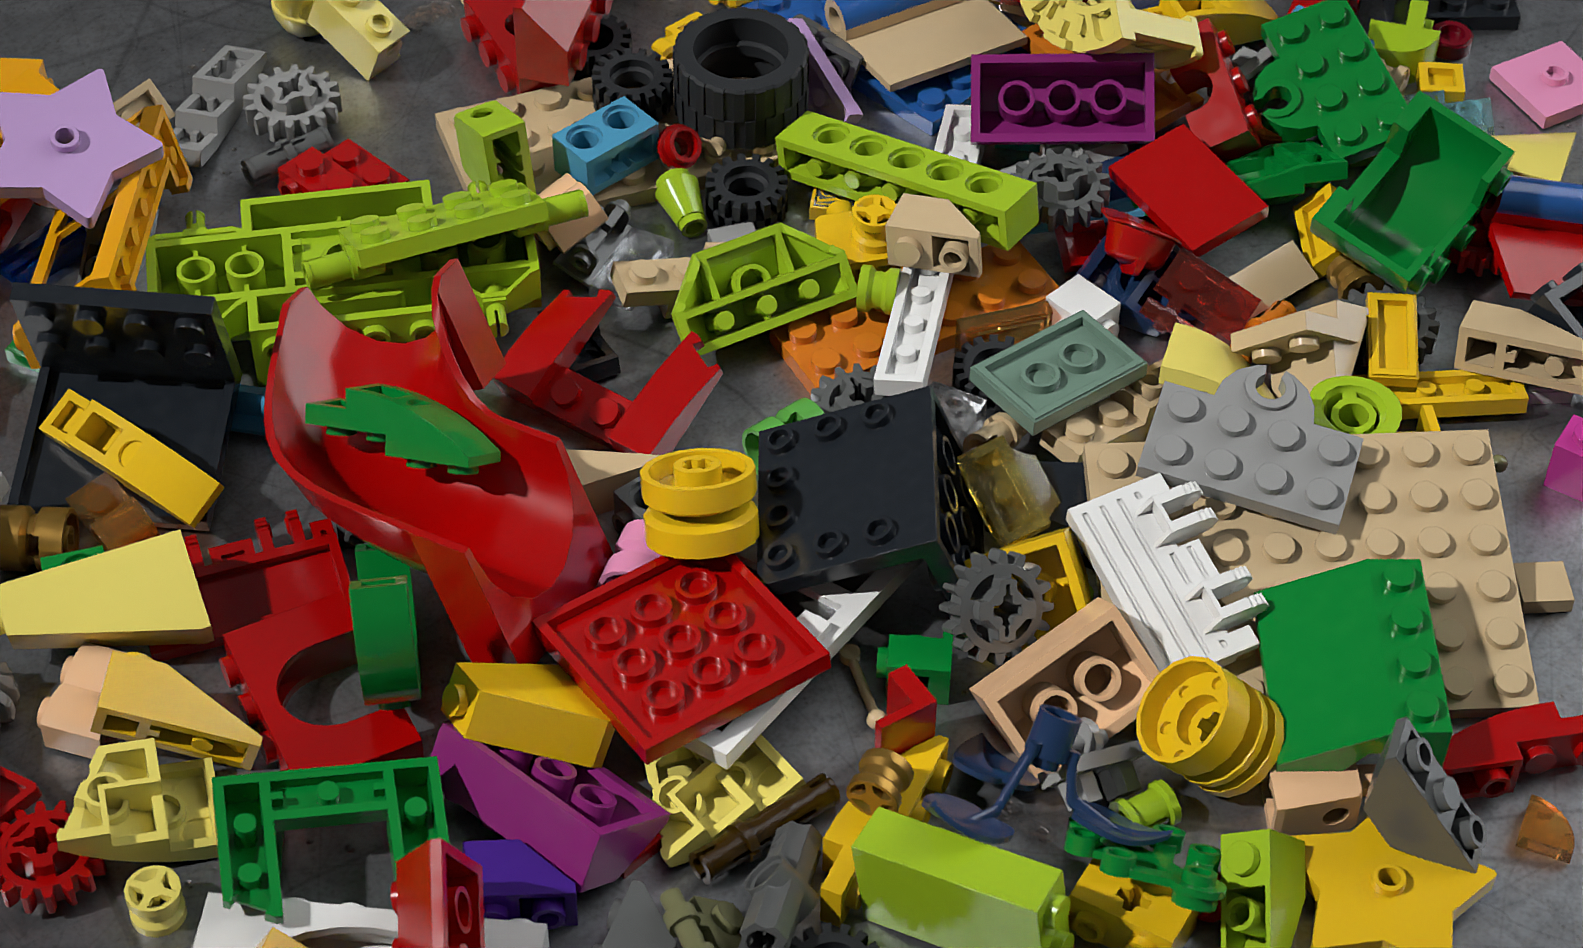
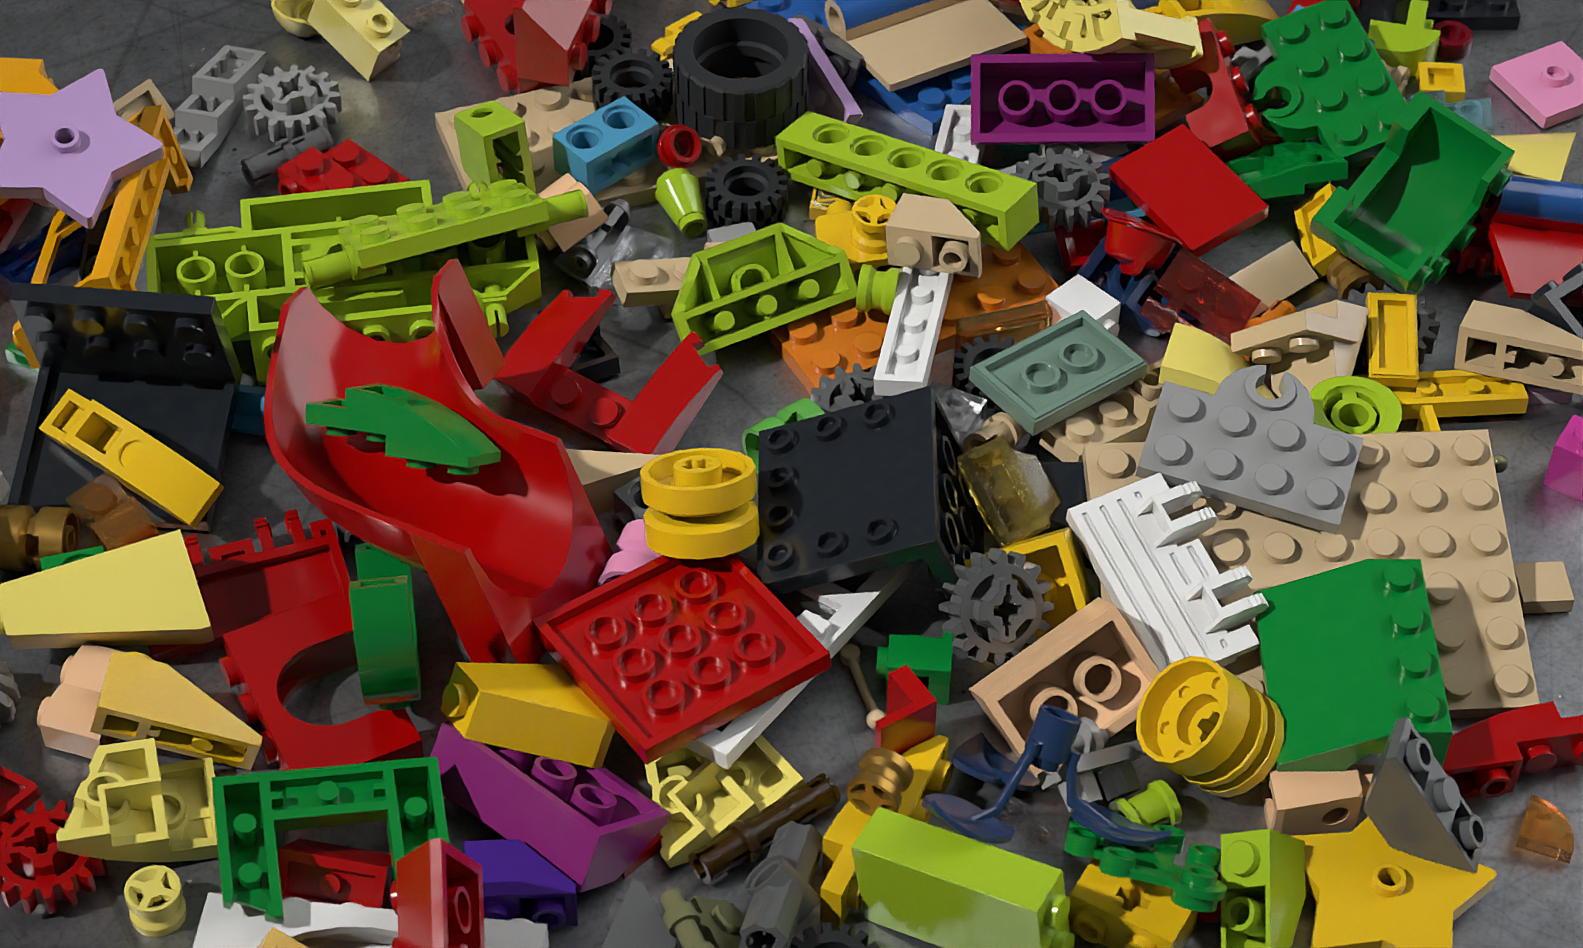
(334, 874): none -> red panel

